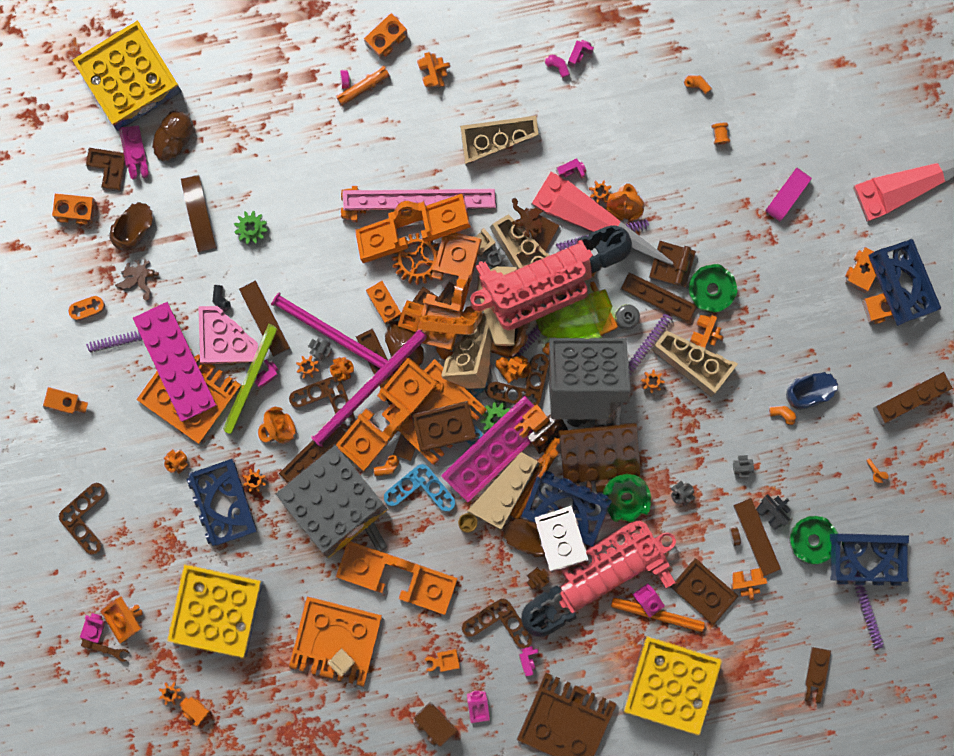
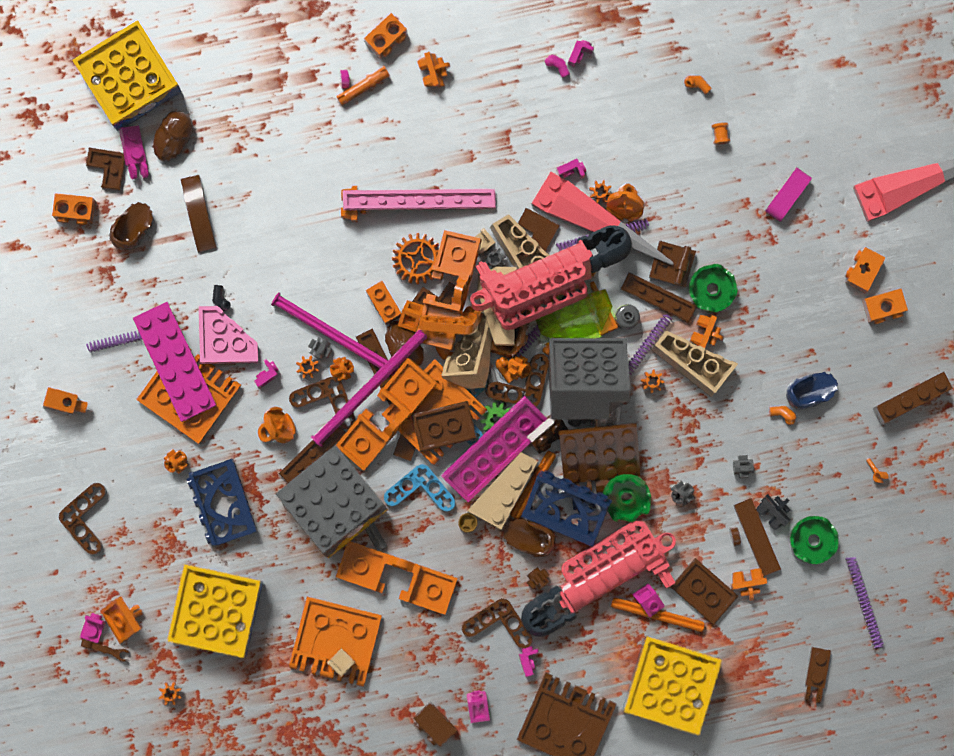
(84, 304): orange beam -> none
(139, 275): reddish brown piece -> none
(194, 710): orange brick -> none
(250, 235): bright green gear -> none
(250, 378): lime tile -> none
(259, 482): orange gear -> none
(263, 316): reddish brown tile -> none
(389, 467): orange arm -> none
(439, 220): orange plate -> none
(446, 660): orange plate -> none
(490, 137): tan wedge -> none
(526, 219): reddish brown piece -> none
(534, 419): orange plate -> none
(550, 452): orange piece -> none
(561, 539): tile -> none
(889, 543): dark blue fence -> none
(899, 298): dark blue fence -> none

